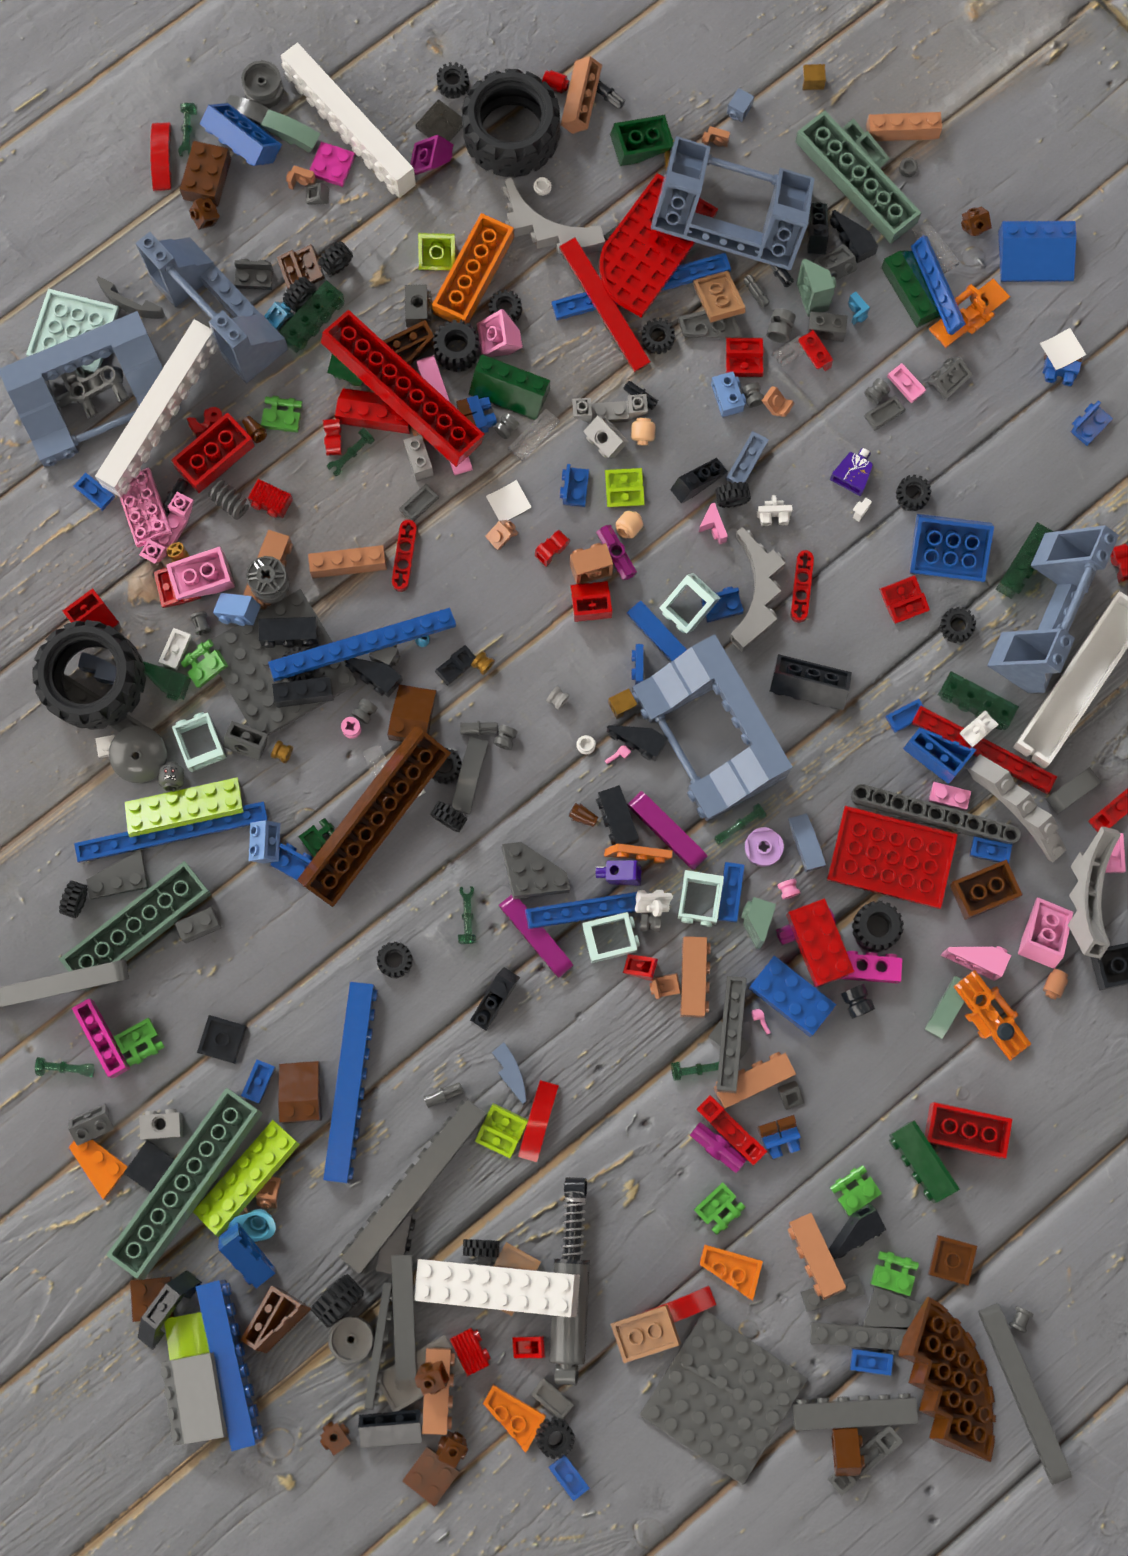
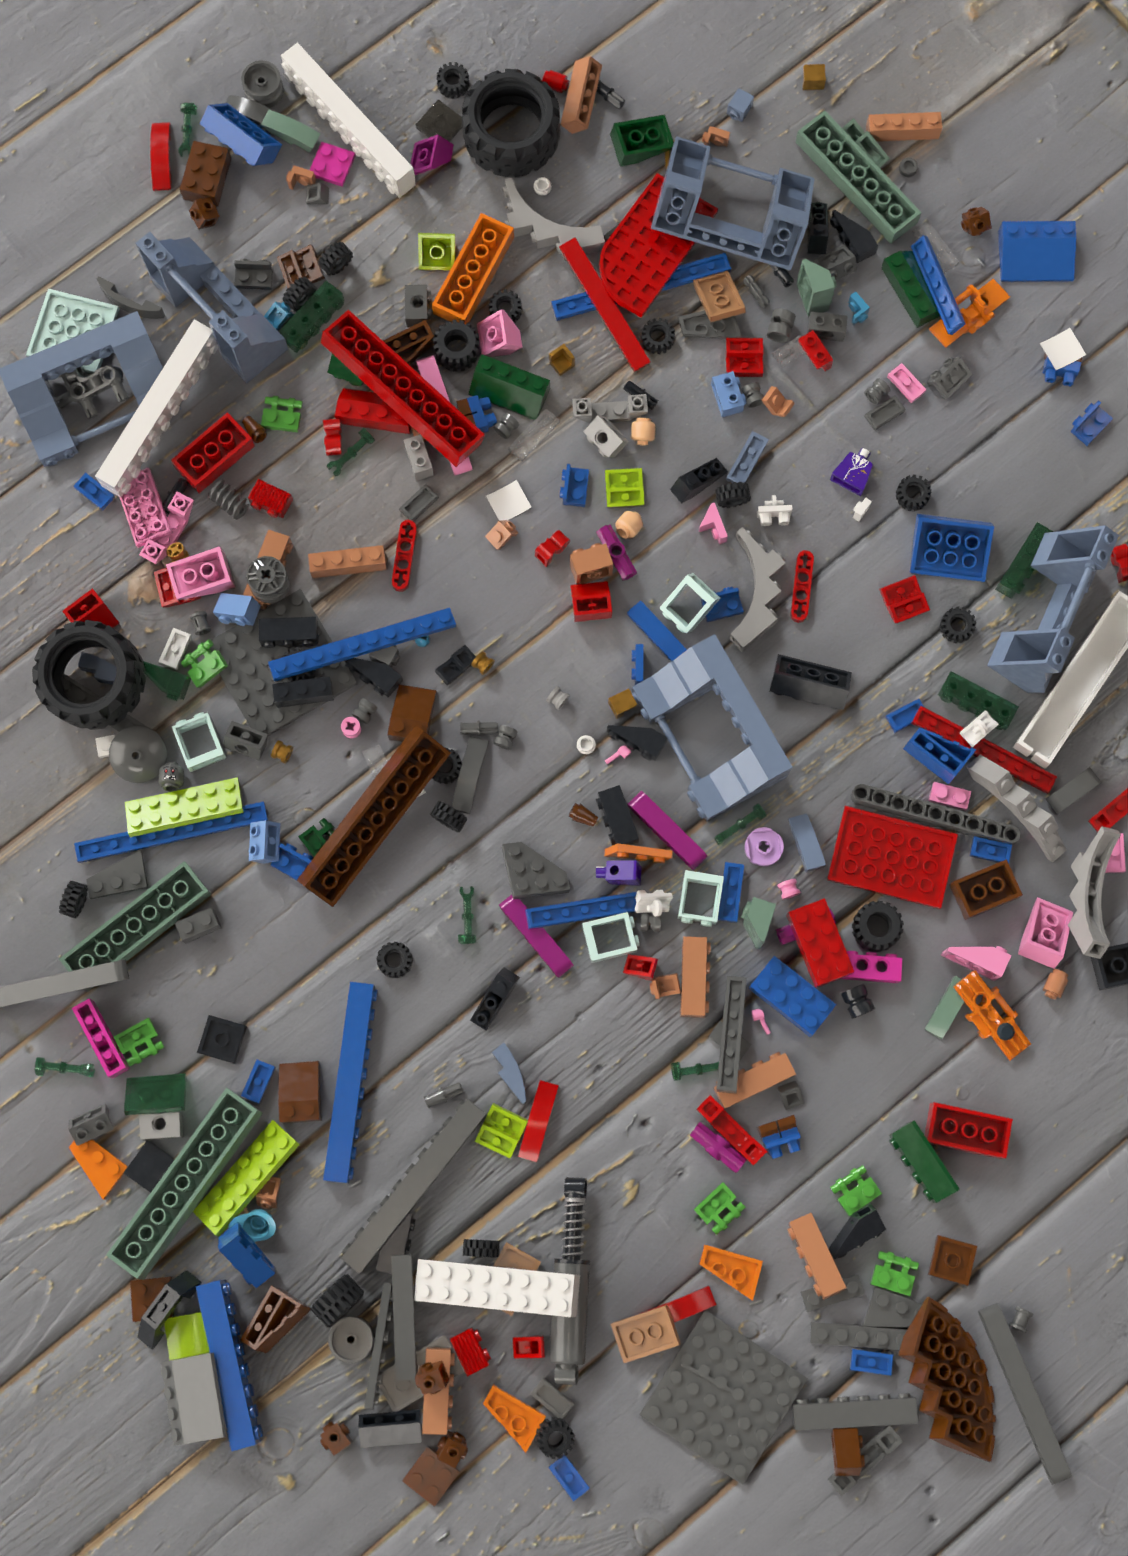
(155, 1094): none -> clear green tile
(211, 416): red leg -> none
(561, 359): none -> pearl gold panel

